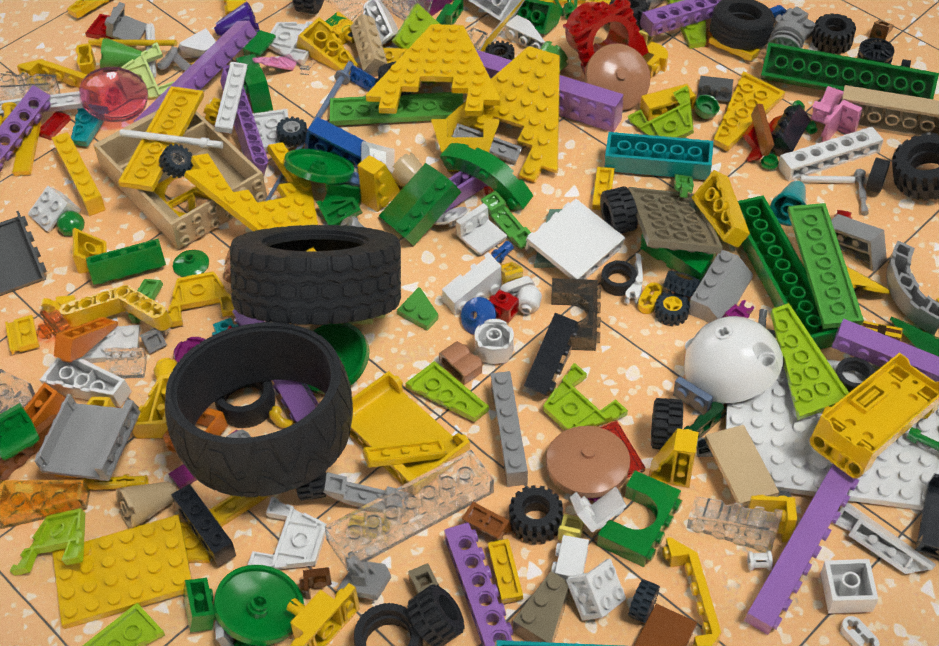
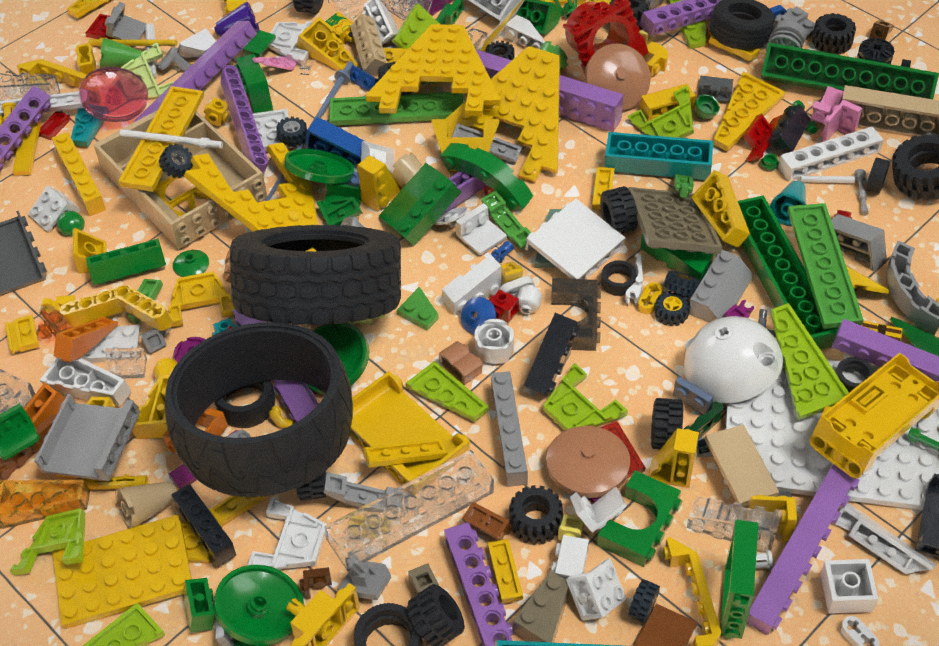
(231, 97): white tile -> none
(739, 579): none -> green window
(762, 129): dark orange tile -> none

